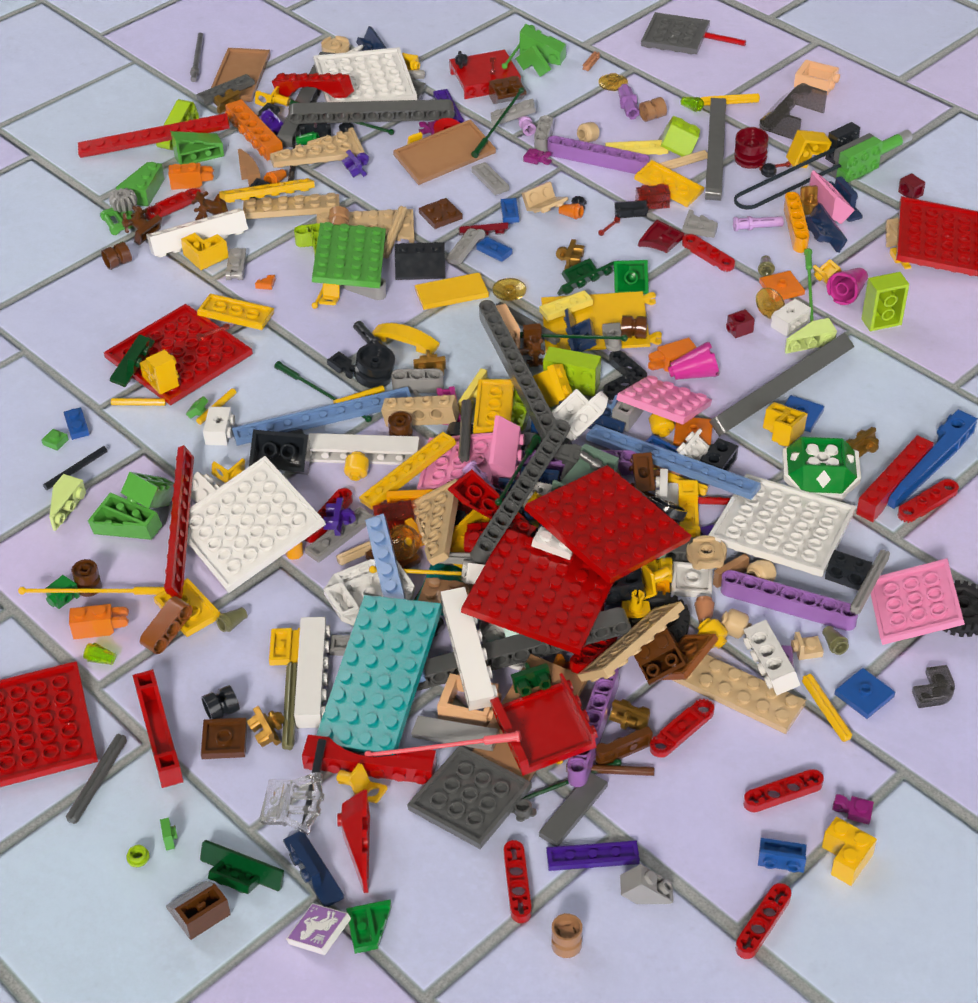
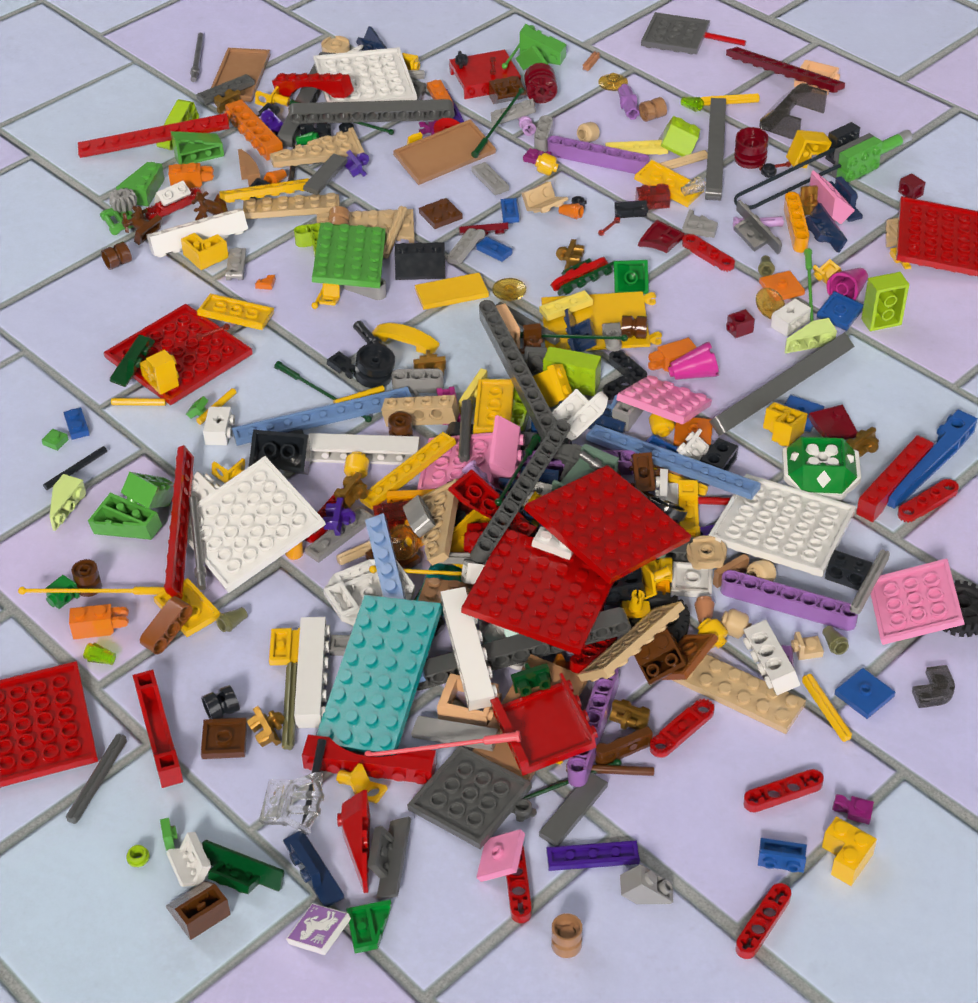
(172, 193): none -> white bracket
(189, 861): none -> white bracket
(200, 569): none -> flat silver bar
(325, 174): none -> dark grey tile
(353, 490): none -> pearl gold hips
(388, 856): none -> dark grey bracket
(419, 516): none -> light grey beam
(438, 90): none -> orange plate
(501, 855): none -> bright pink plate
(534, 359): none -> dark grey bracket
(540, 83): none -> dark red wheel
(546, 164): none -> yellow head
(580, 271): none -> red plate
(694, 186): none -> clear cone
(754, 231): none -> dark grey bracket
(786, 69): none -> dark red plate
(833, 423): none -> dark red plate
(840, 310): none -> blue plate

